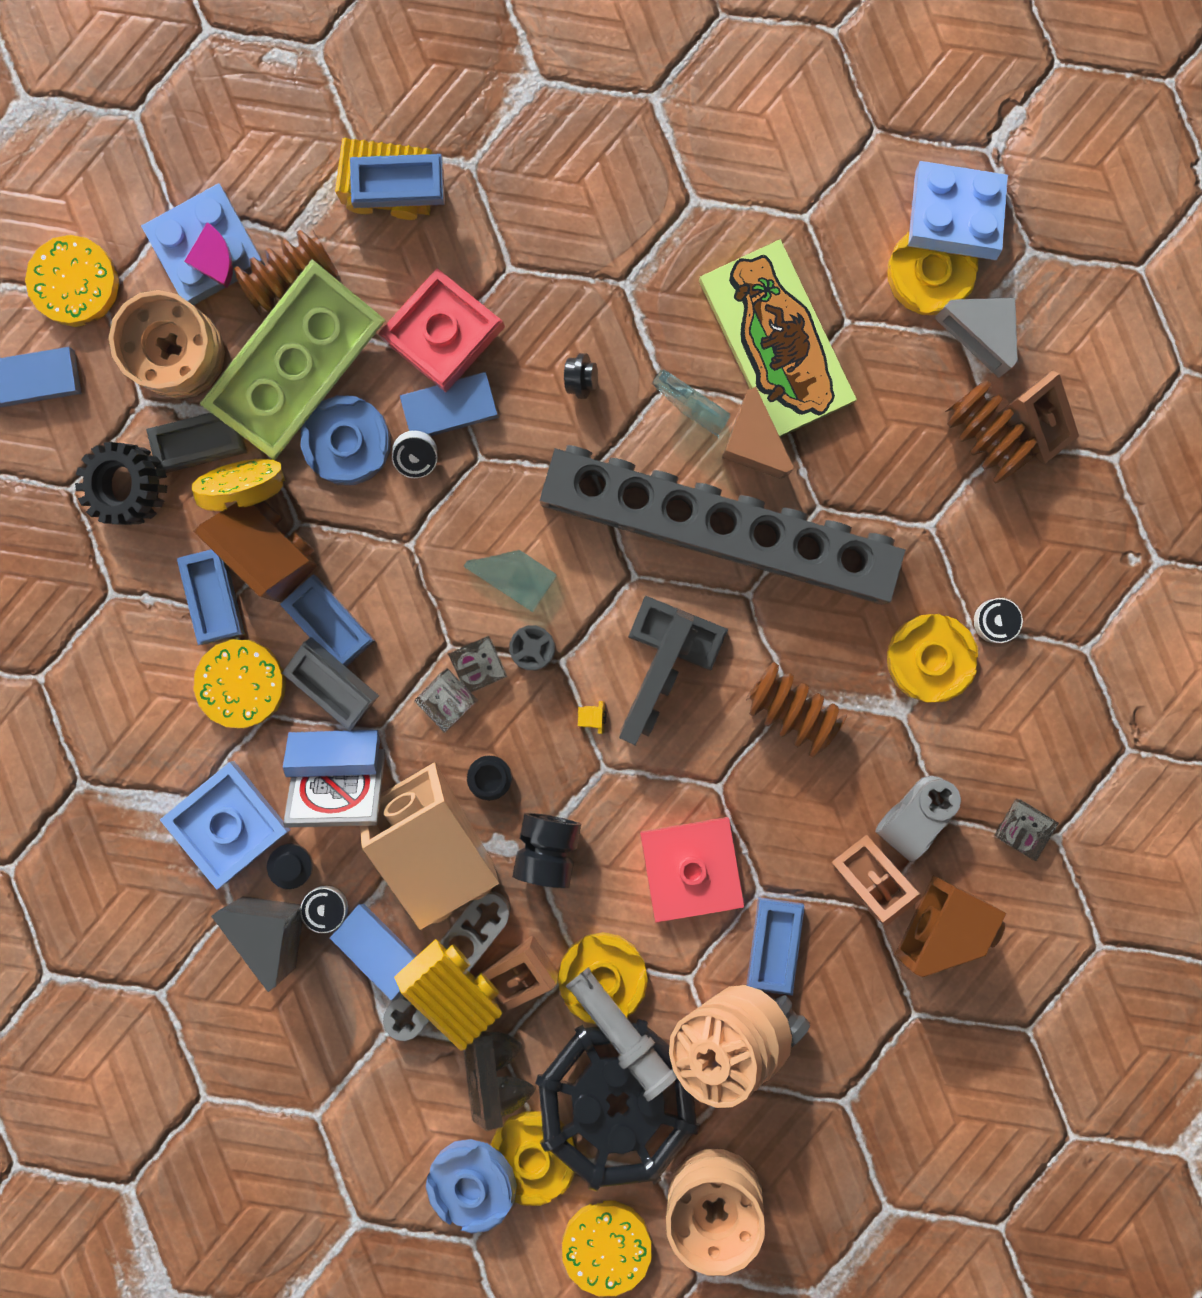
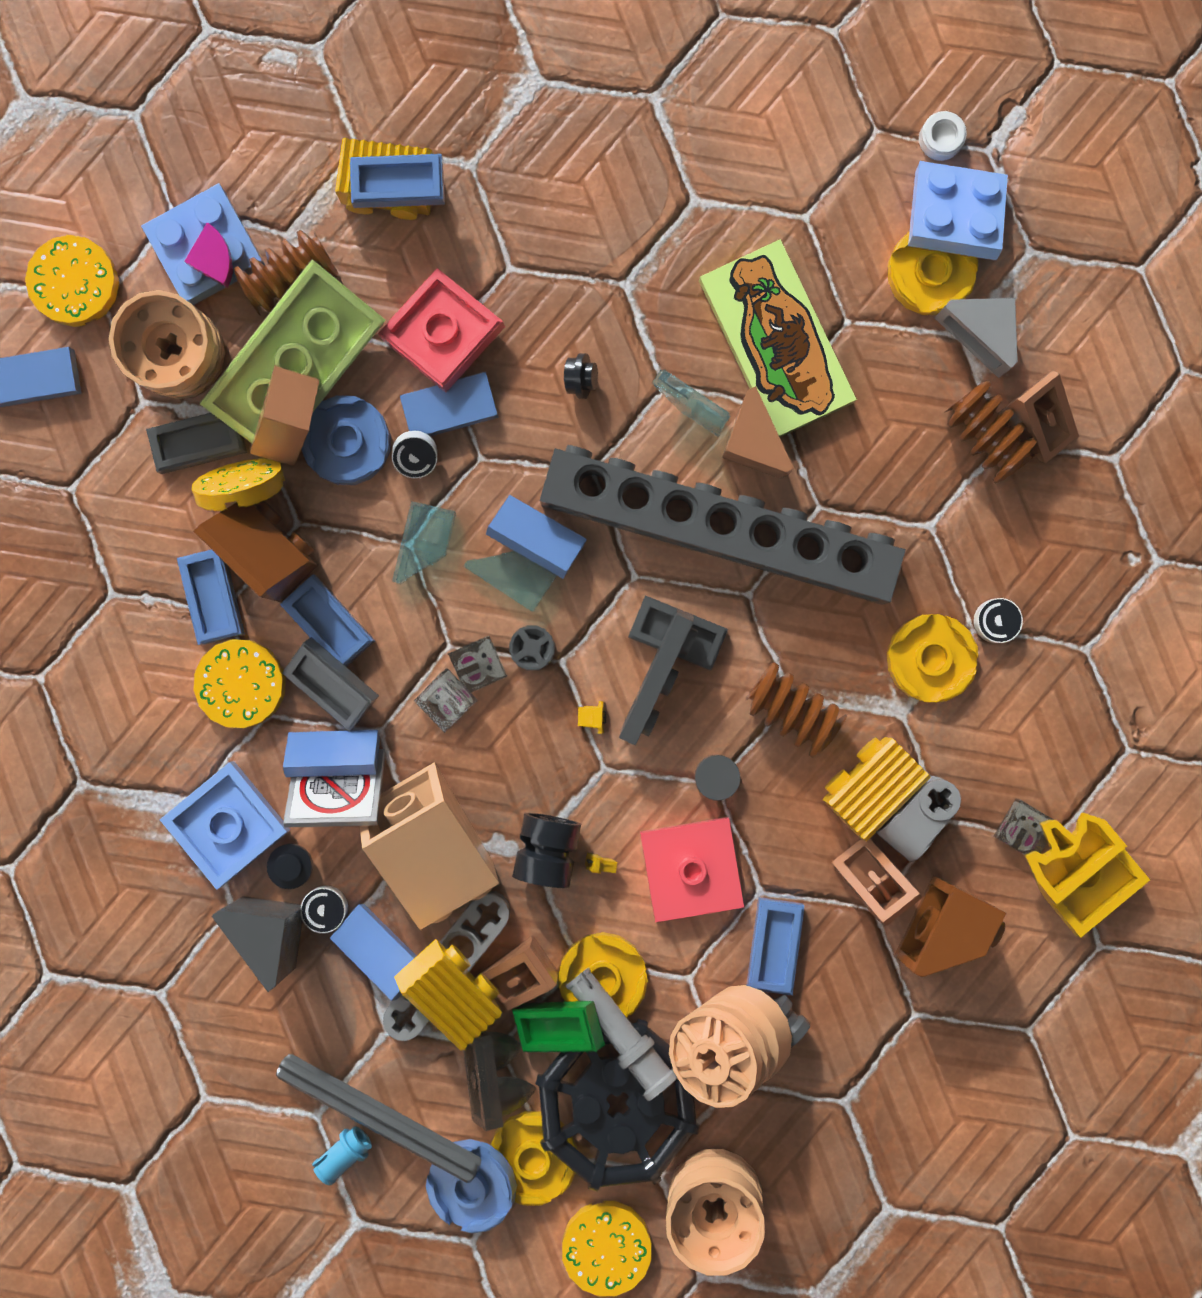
(98, 483): black tyre -> none
(285, 416): none -> nougat slope
(342, 1155): none -> medium azure pin
(379, 1118): none -> dark grey axle
(423, 540): none -> clear light blue tile
(489, 777): black plate -> none
(536, 536): none -> medium blue tile
(558, 1027): none -> green tile
(596, 864): none -> yellow piece
(717, 777): none -> dark grey tile
(875, 786): none -> yellow brick
(942, 135): none -> white tile
(1085, 871): none -> yellow plate

